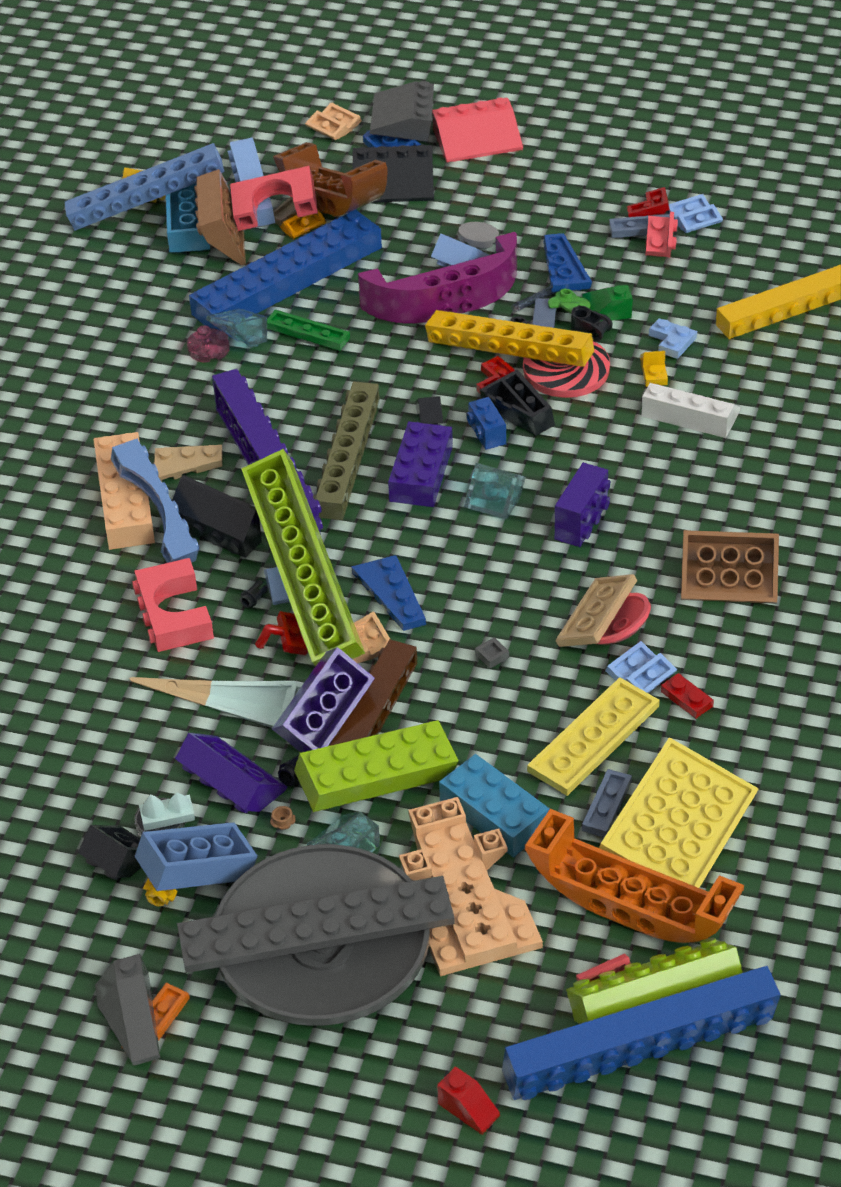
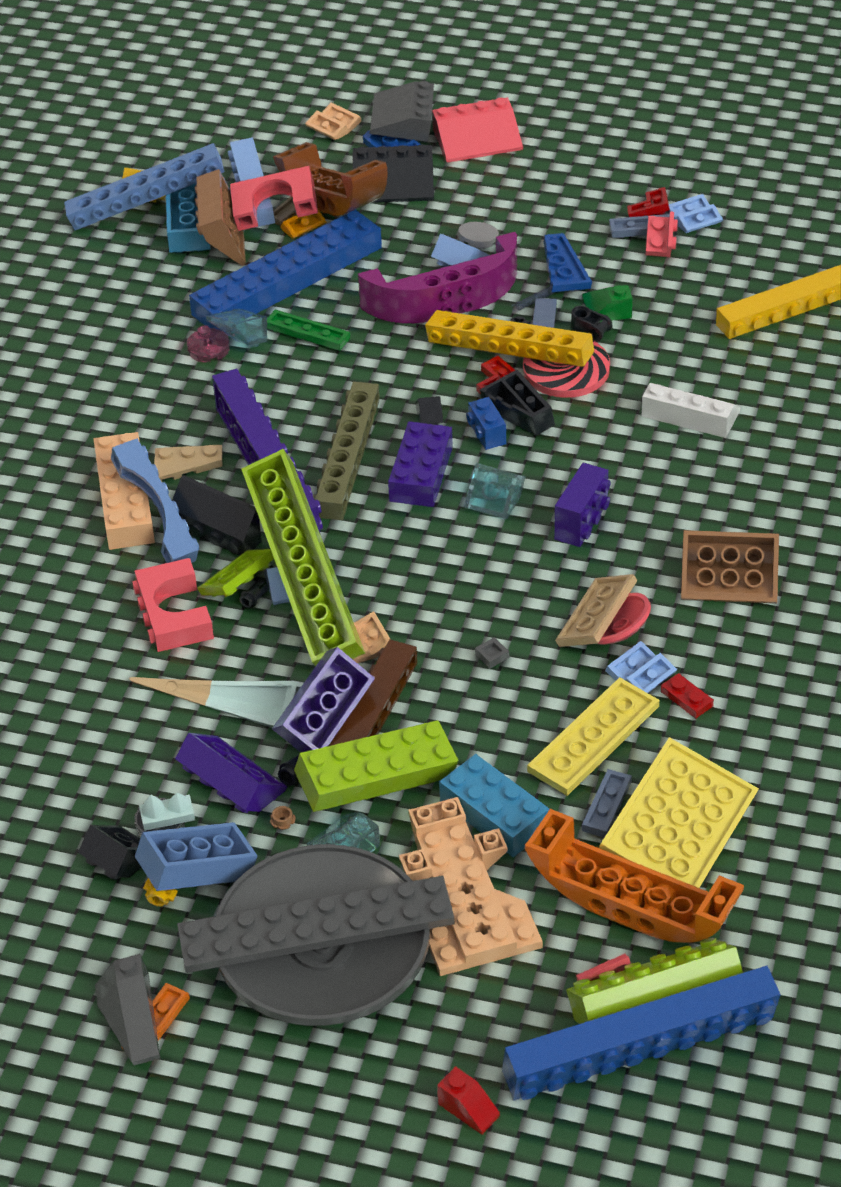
(236, 573): none -> lime plate
(288, 631): red plate -> none
(391, 588): blue wing -> none
(568, 300): bright green plate -> none
(654, 368): yellow slope -> none
(675, 337): light blue plate -> none

